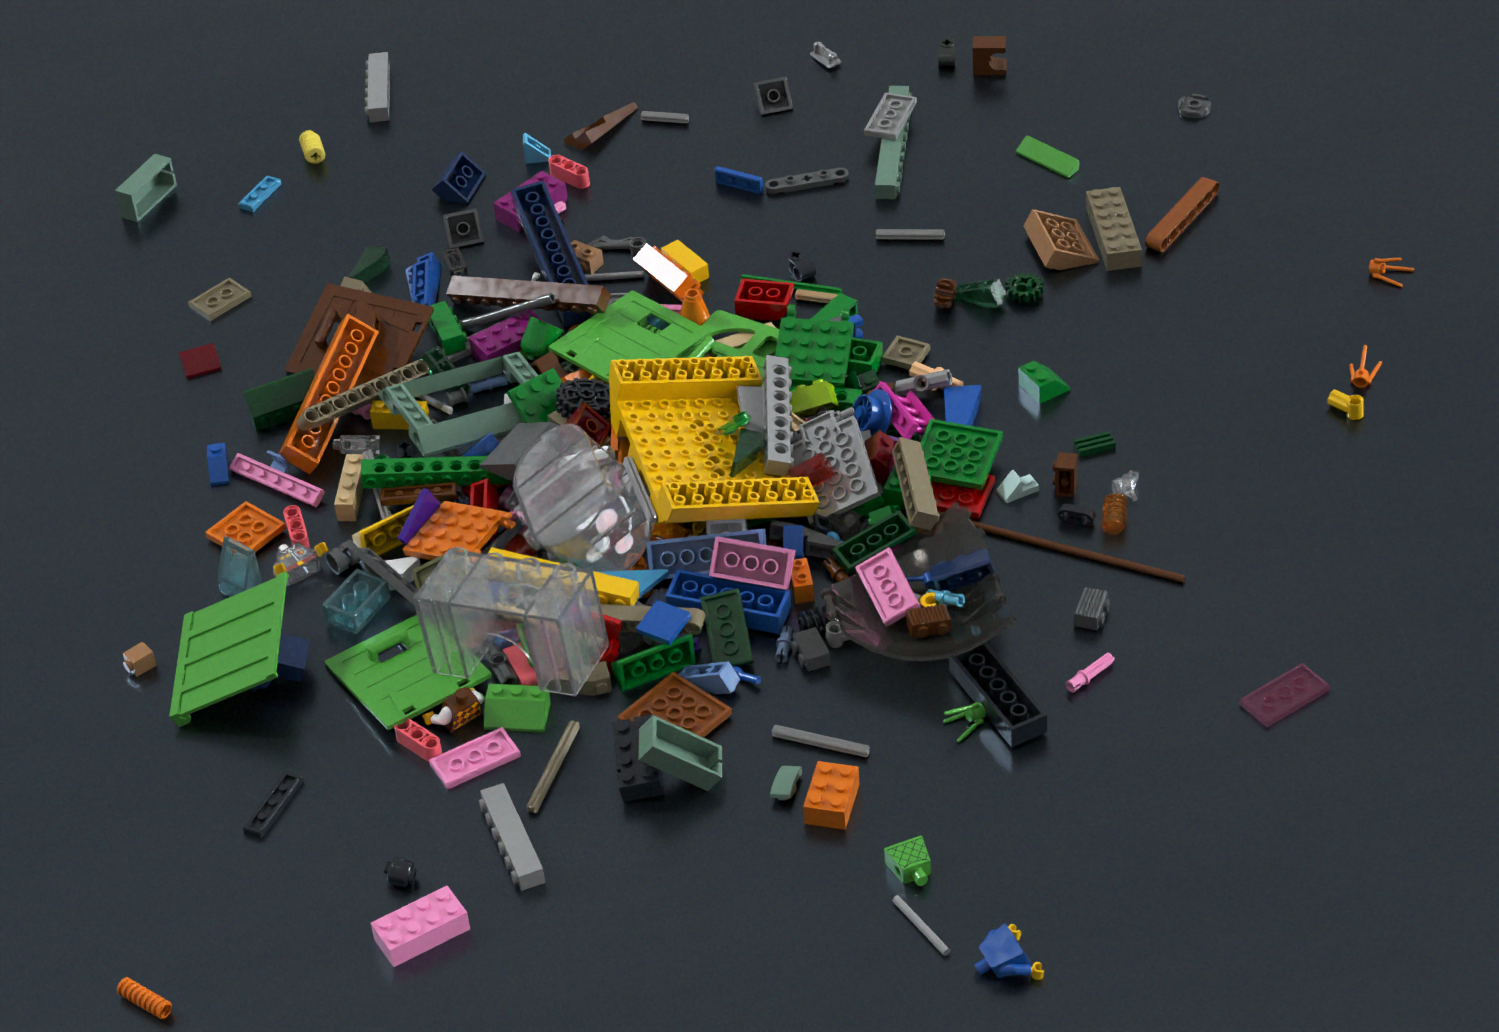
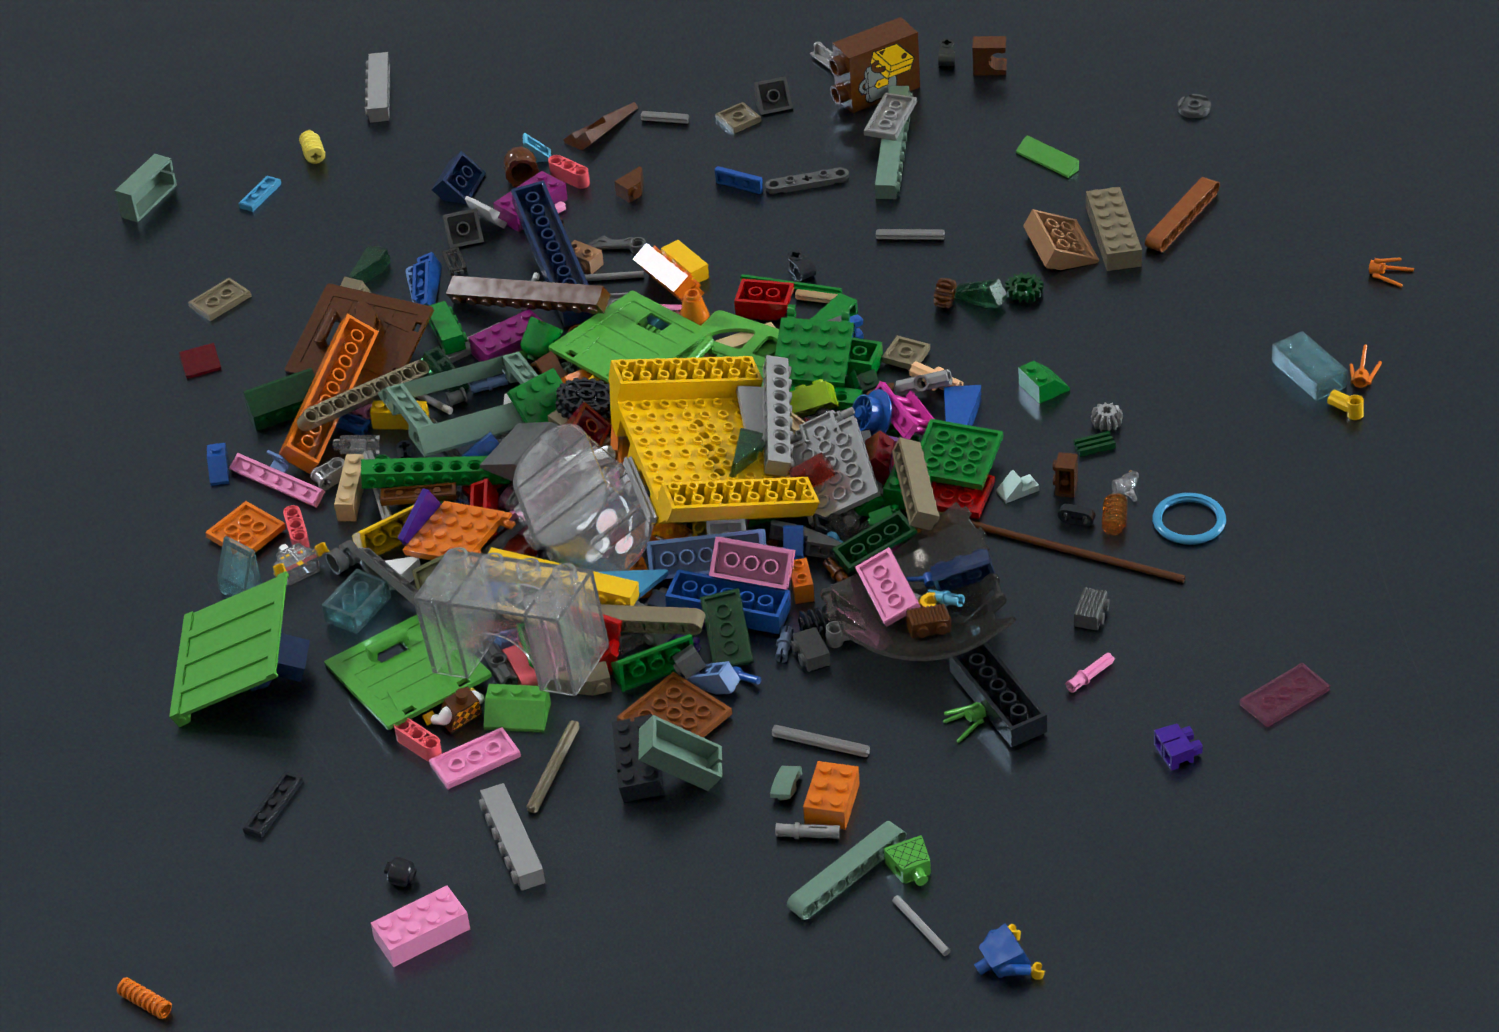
(139, 659): medium nougat brick -> none
(330, 473): none -> light grey piece
(351, 426): none -> blue tile
(485, 211): none -> white slope
(519, 165): none -> reddish brown tile
(540, 301): dark grey piece -> none
(630, 185): none -> reddish brown slope
(663, 622): blue tile -> none
(688, 662): none -> dark grey brick
(738, 117): none -> dark tan tile
(739, 420): green plate -> none
(813, 831): none -> light grey pin
(844, 871): none -> sand green beam
(872, 62): none -> reddish brown brick
(1106, 416): none -> light grey gear
(1175, 745): none -> dark purple hips
(1189, 539): none -> dark azure wedge
(1309, 365): none -> clear light blue brick

